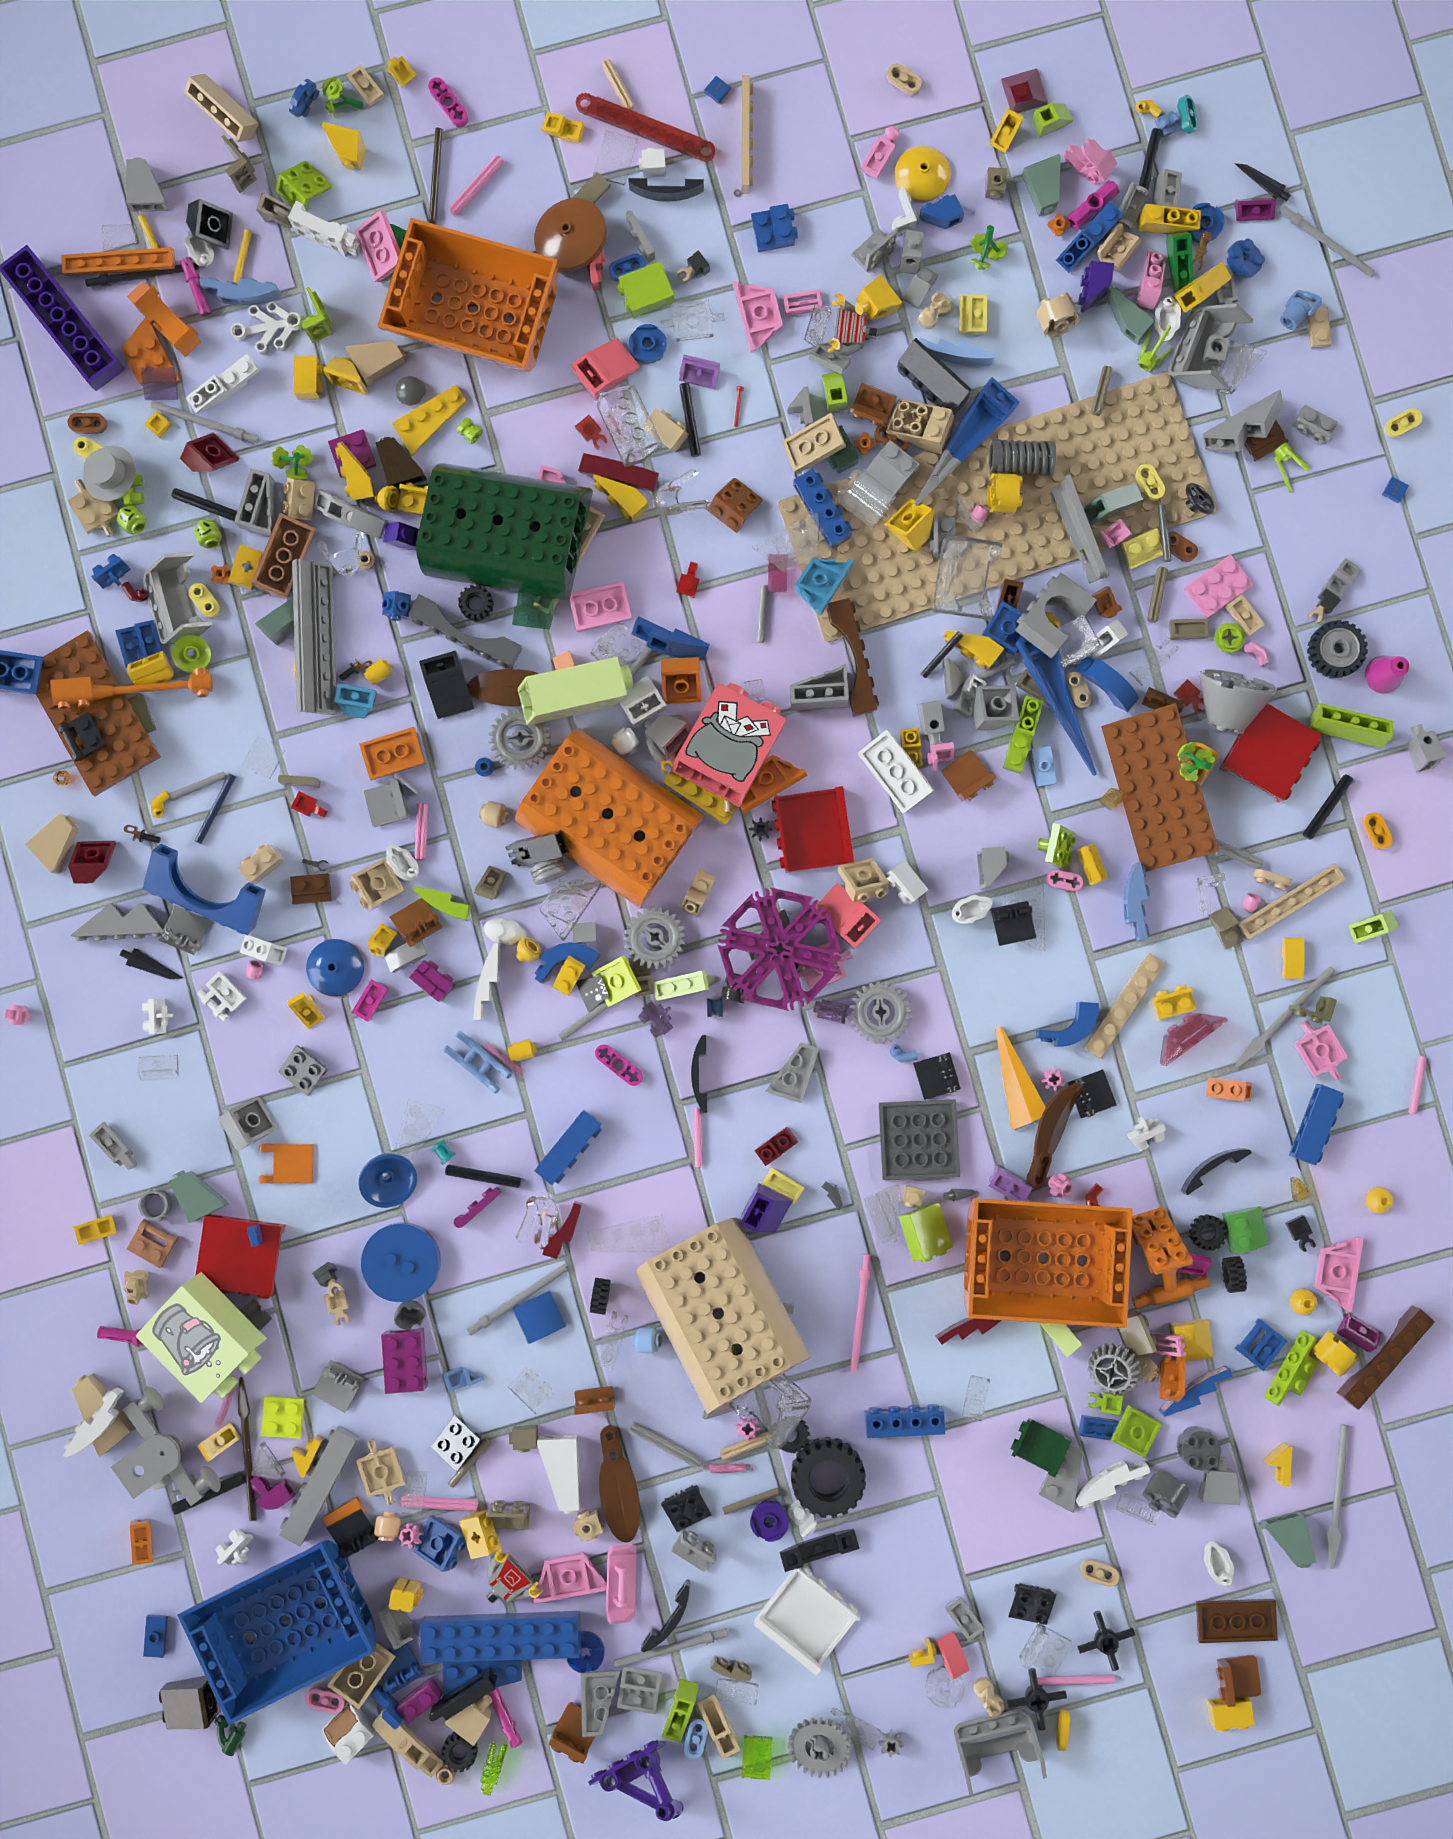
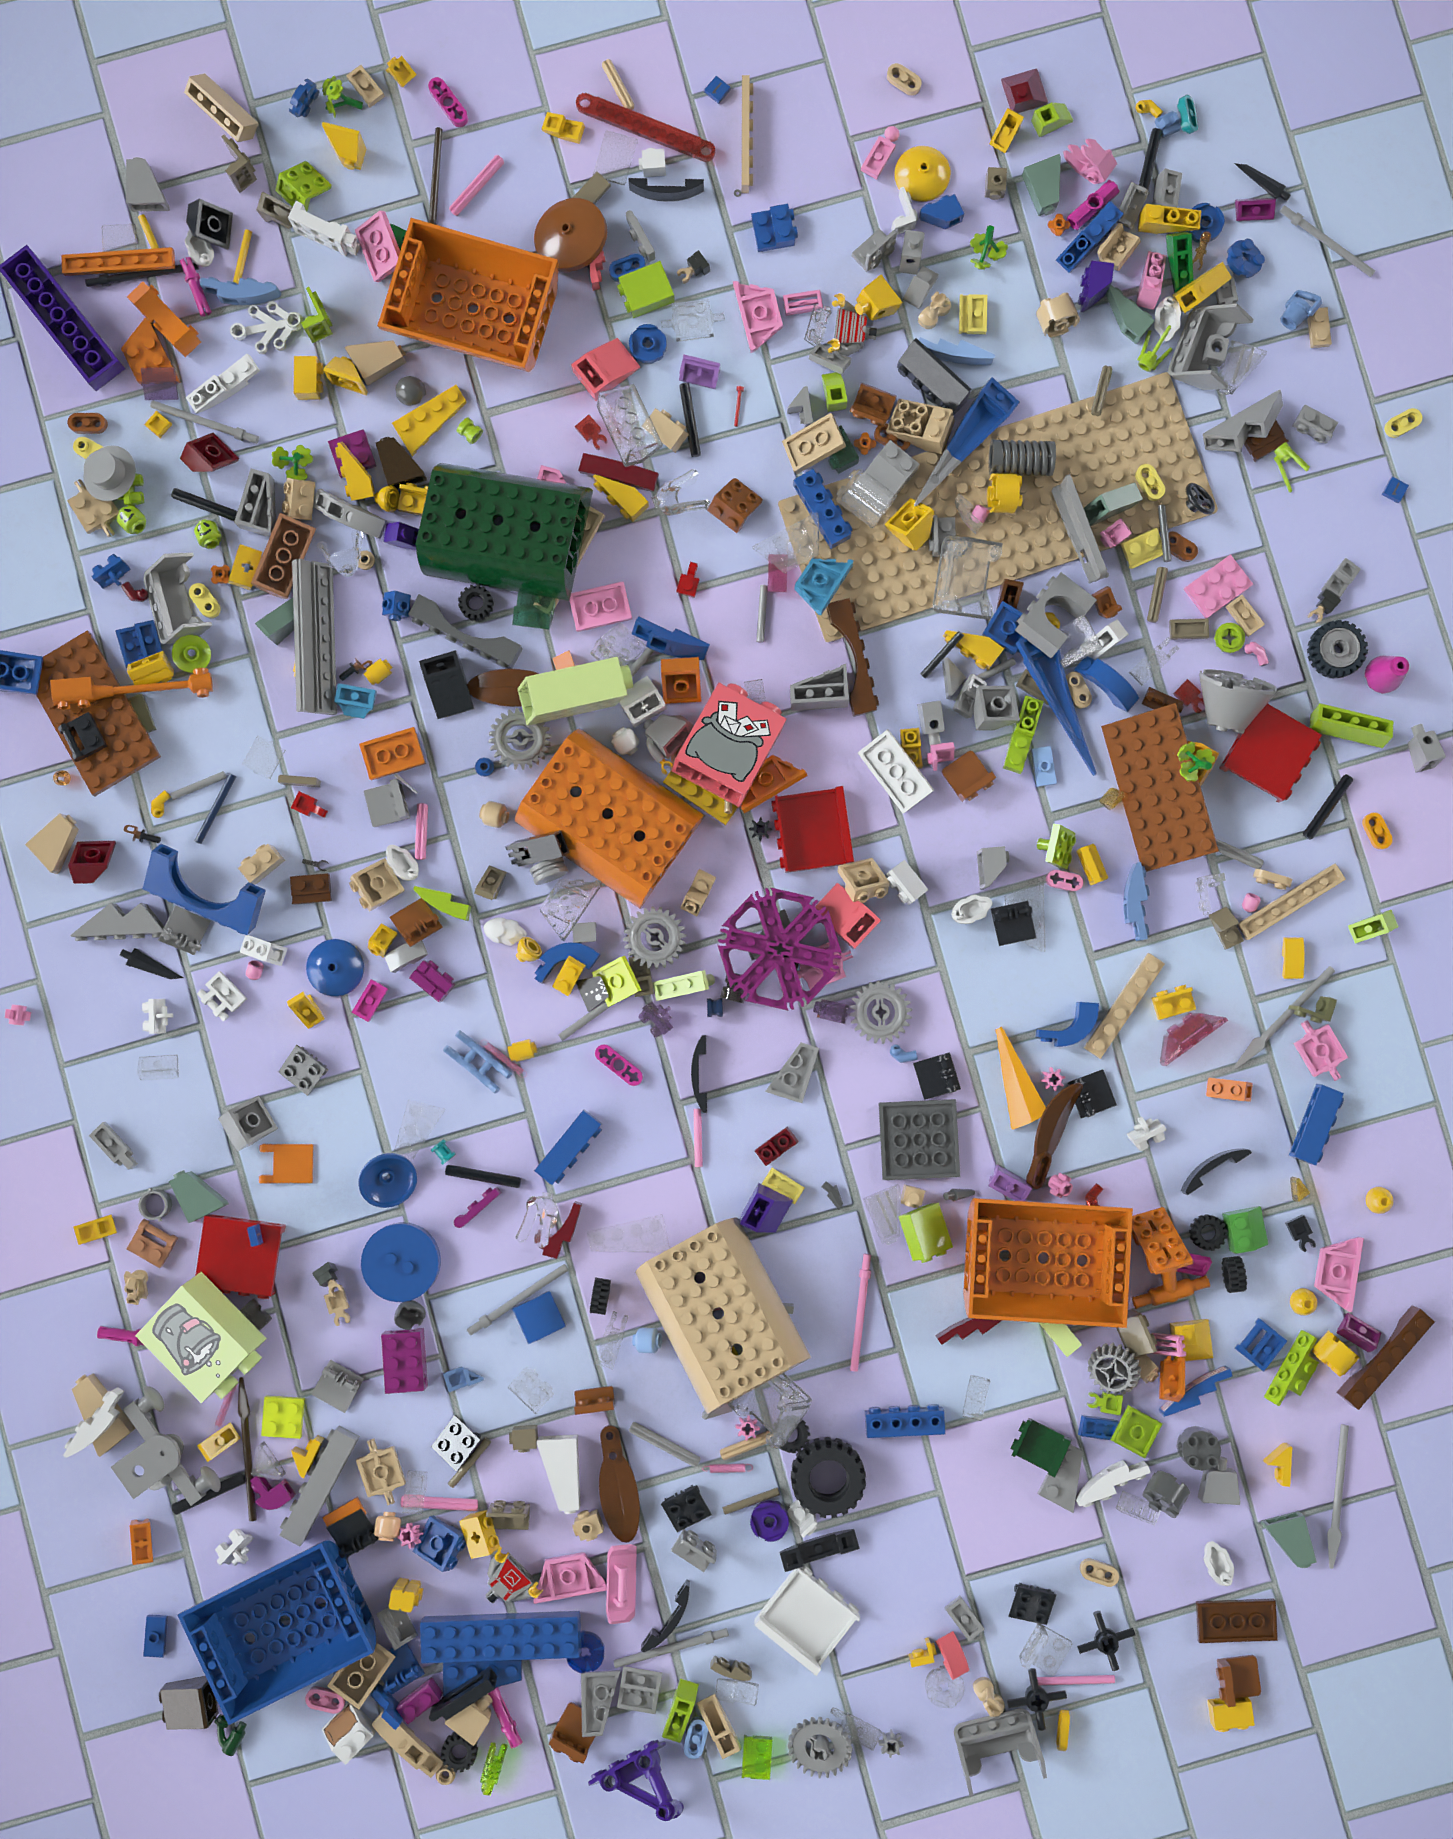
(489, 974): white slope -> none
(1417, 1085): bright pink bar -> none

